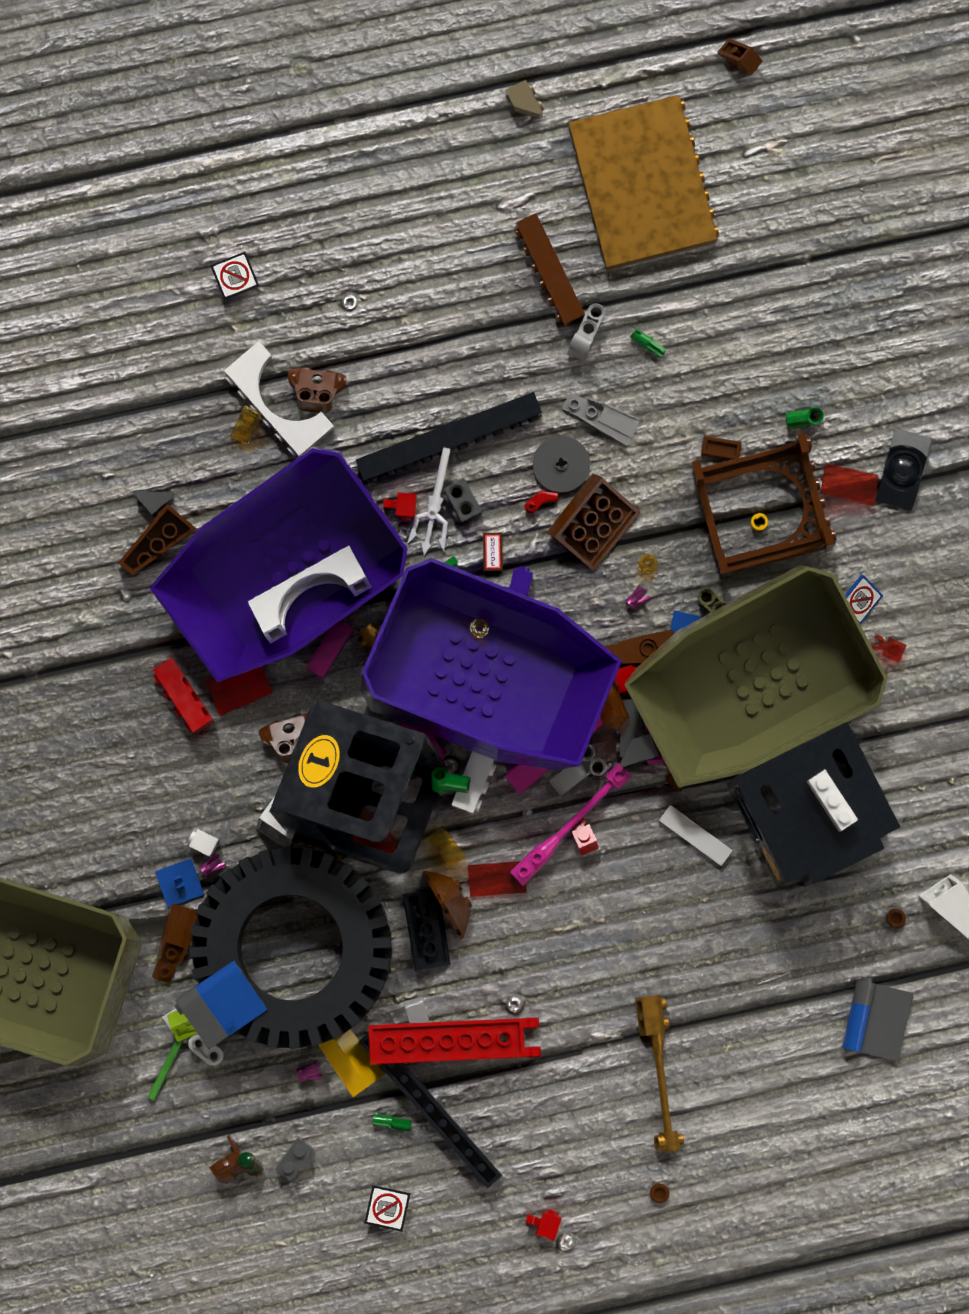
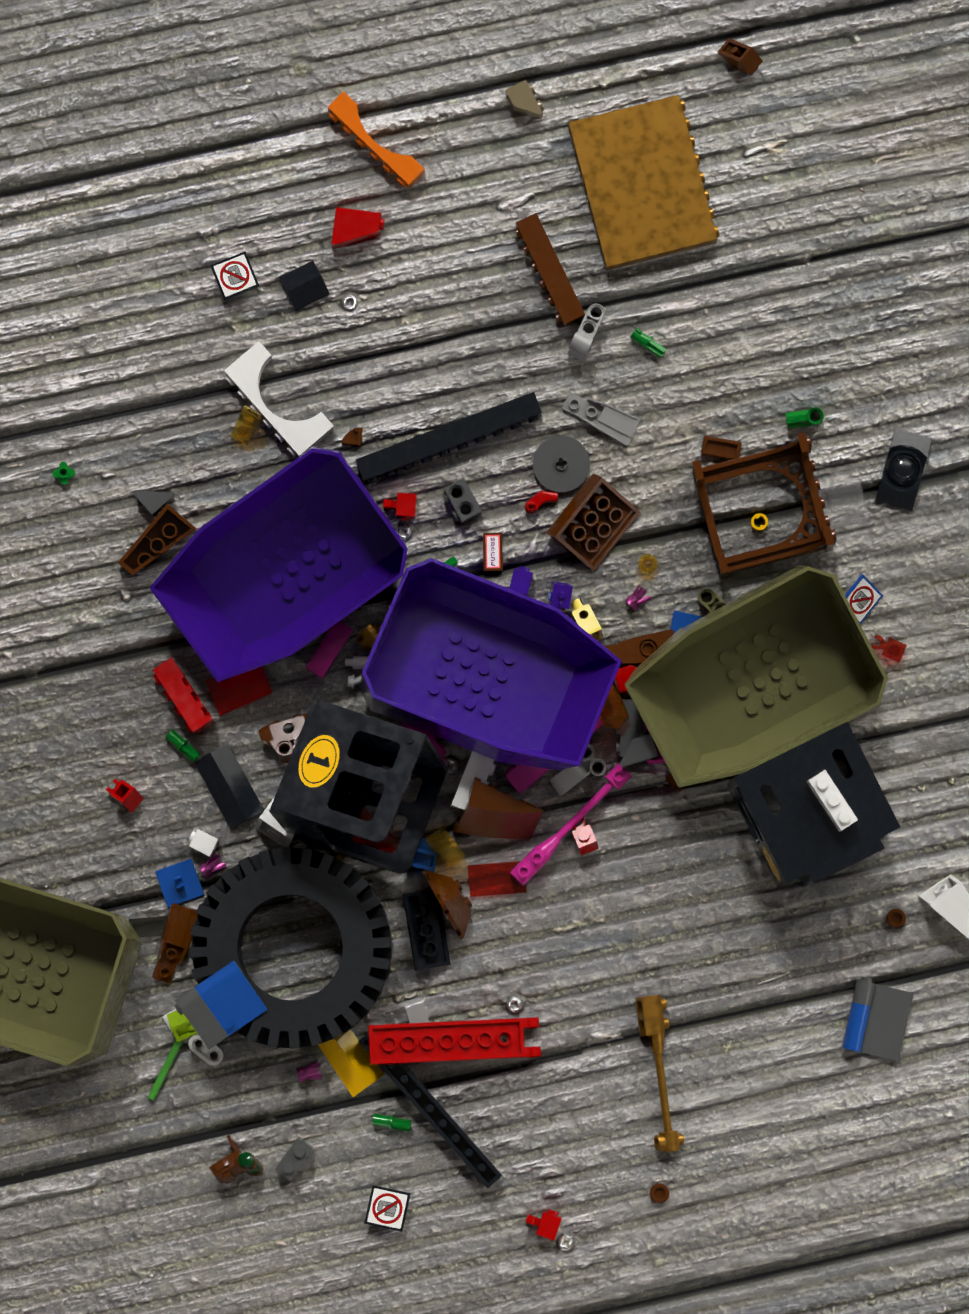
(63, 468): none -> green plate
(125, 795): none -> red brick
(182, 745): none -> green axle
(229, 786): none -> black slope
(272, 606): white arch -> none
(301, 381): reddish brown piece -> none
(304, 285): none -> black slope
(353, 437): none -> reddish brown tile
(355, 226): none -> red slope
(357, 662): none -> white plant
(402, 166): none -> orange arch
(425, 857): none -> blue slope
(434, 507): white piece -> none
(444, 781): green piece -> none
(479, 623): clear yellow plate -> none
(496, 814): none -> reddish brown wedge
(560, 595): none -> dark purple head
(589, 624): none -> light yellow torso
(695, 835): white tile -> none
(849, 484): clear red piece -> none

